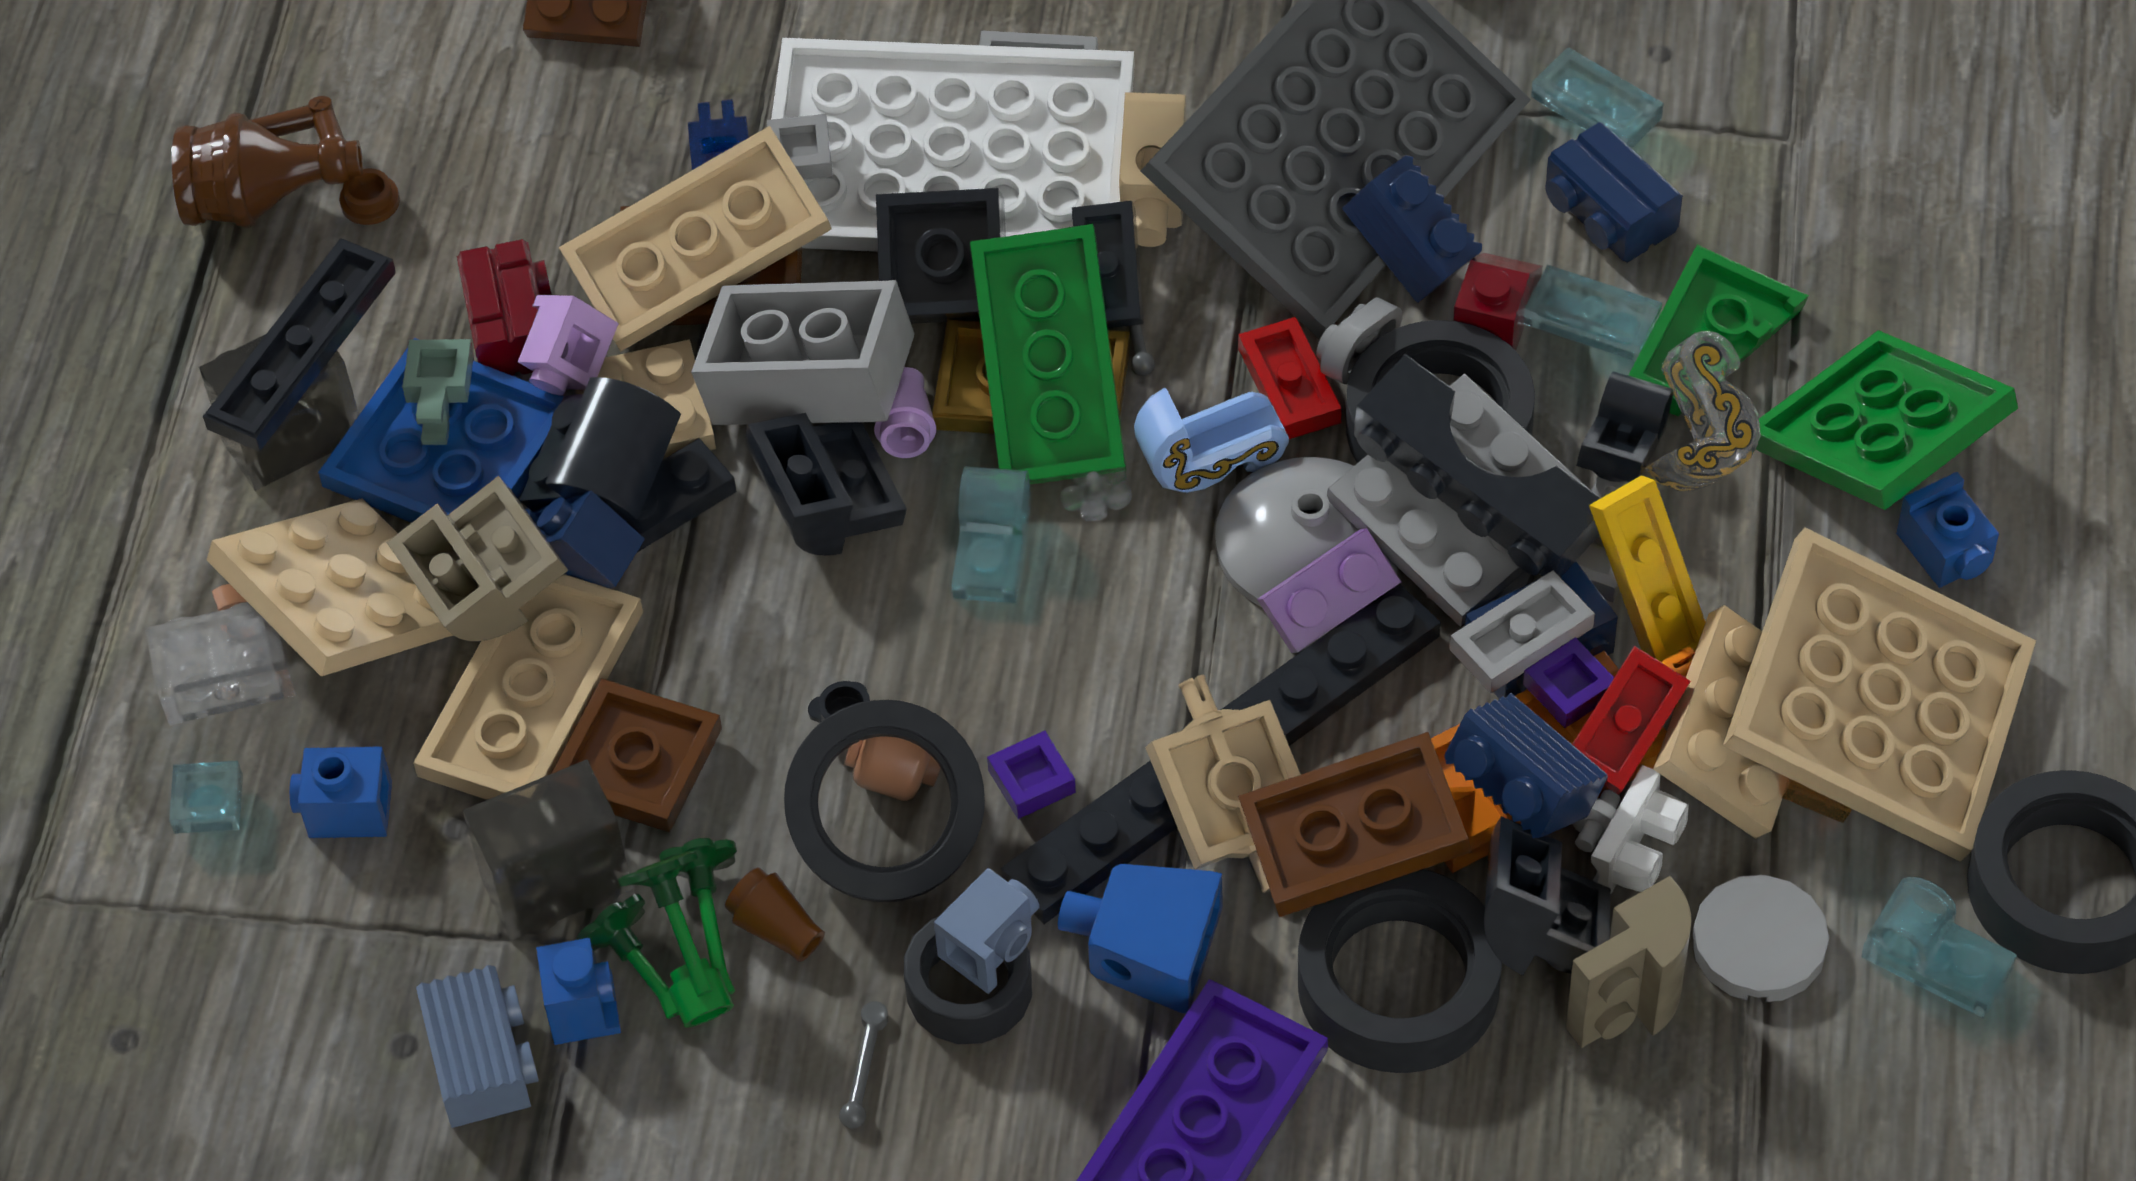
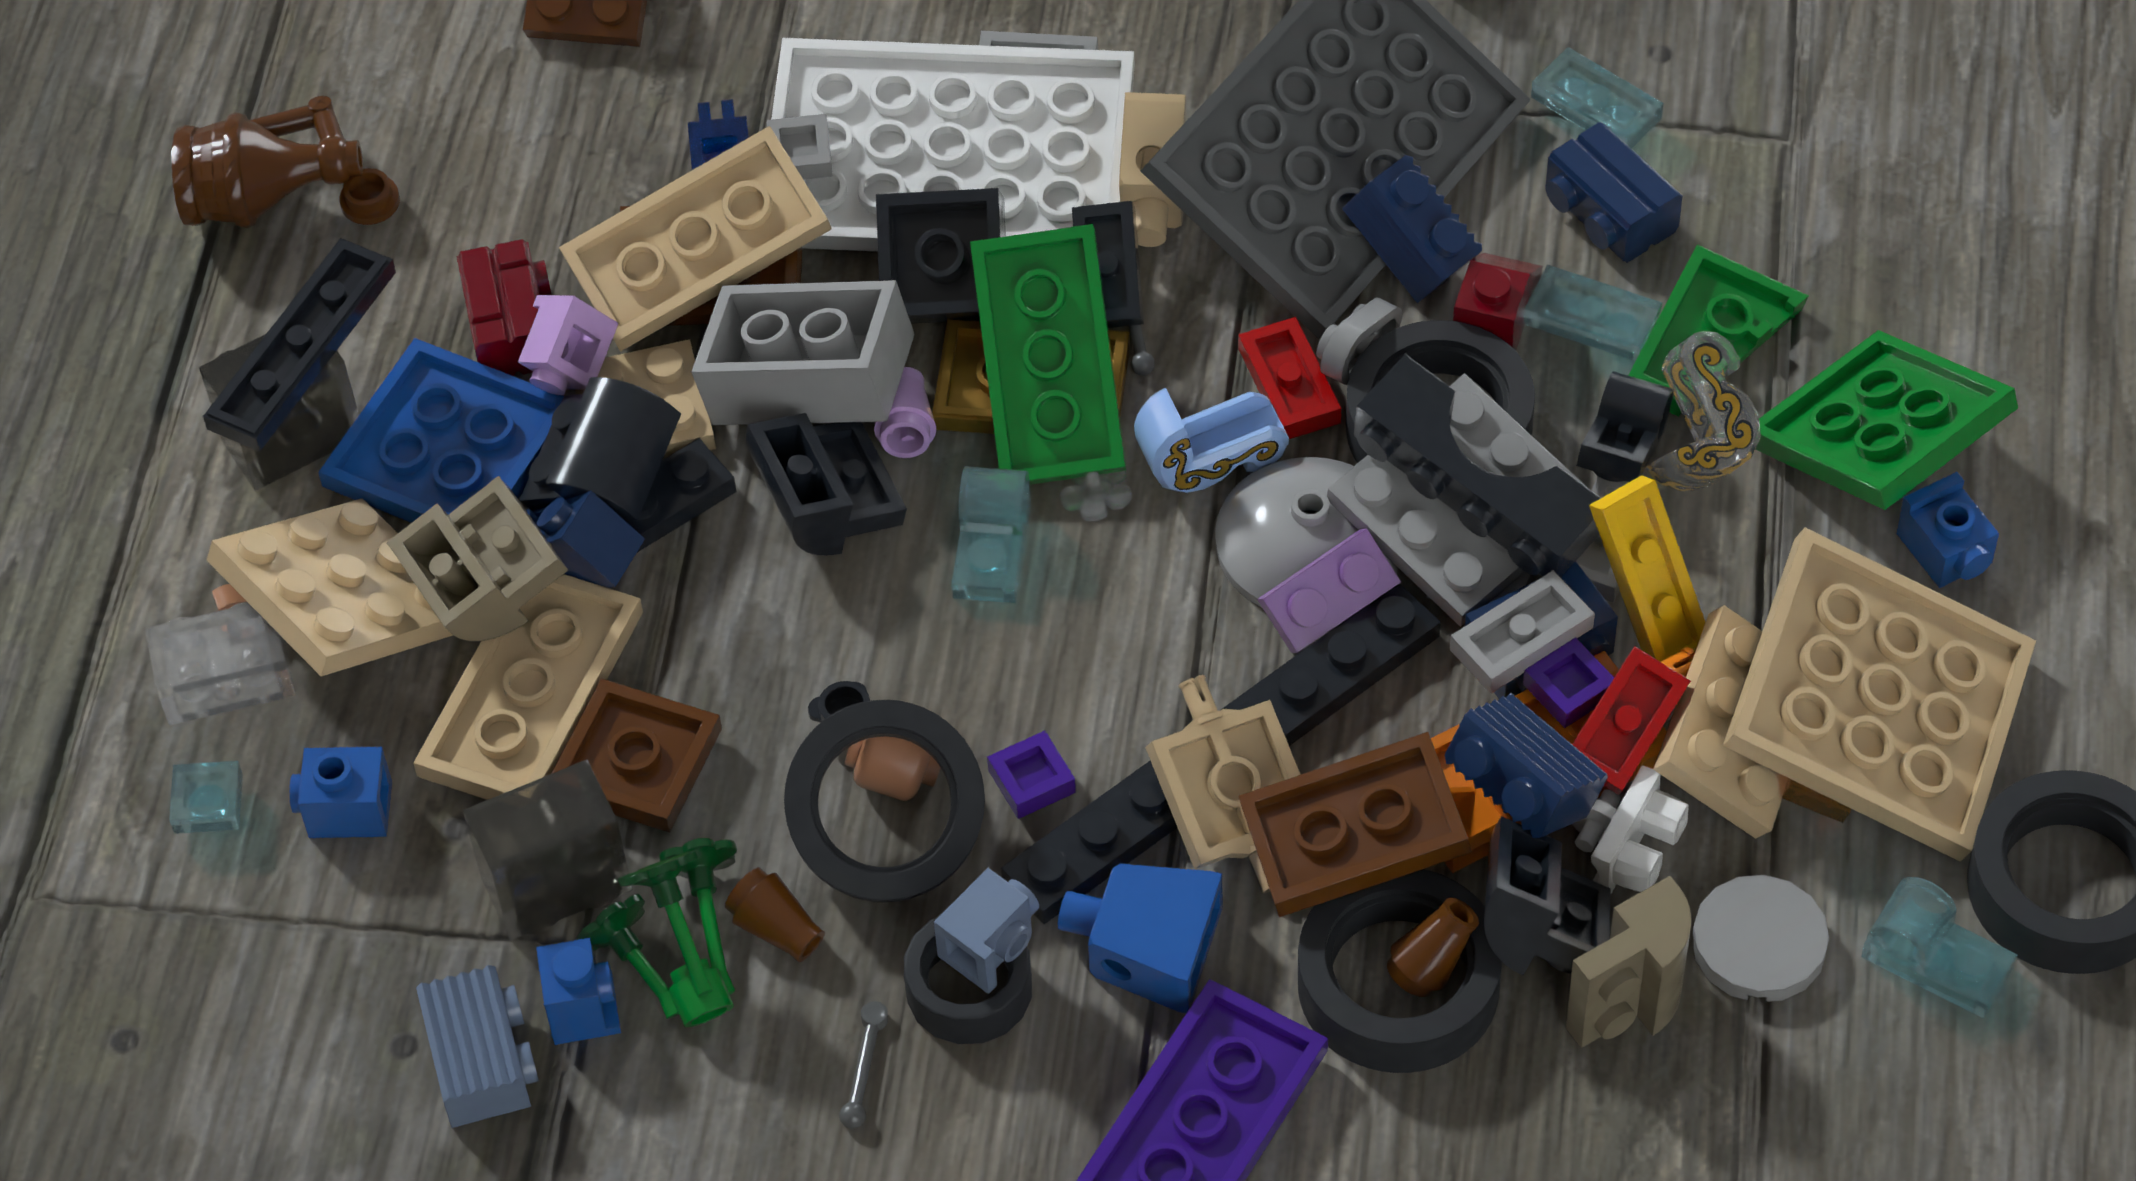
(434, 377): sand green plate -> none
(1429, 951): none -> reddish brown cone

